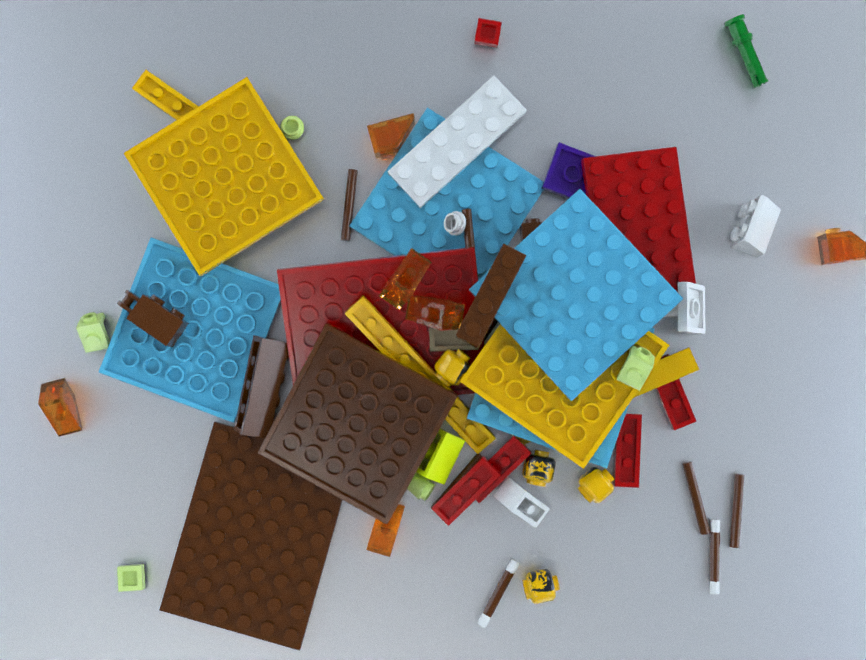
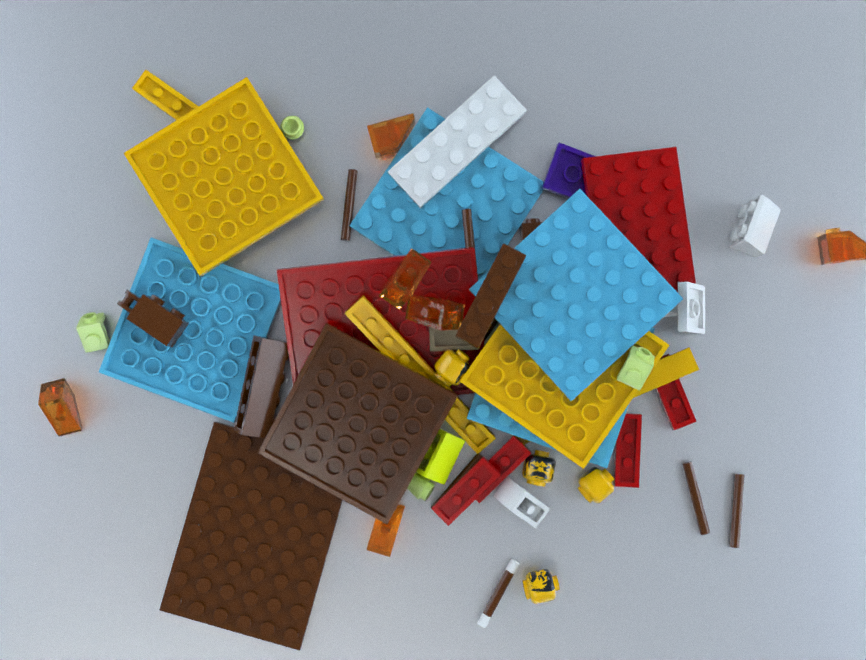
(131, 577): yellowish green plate -> none
(455, 223): white plate -> none
(488, 32): red plate -> none
(714, 582): bar -> none
(742, 40): green pin -> none

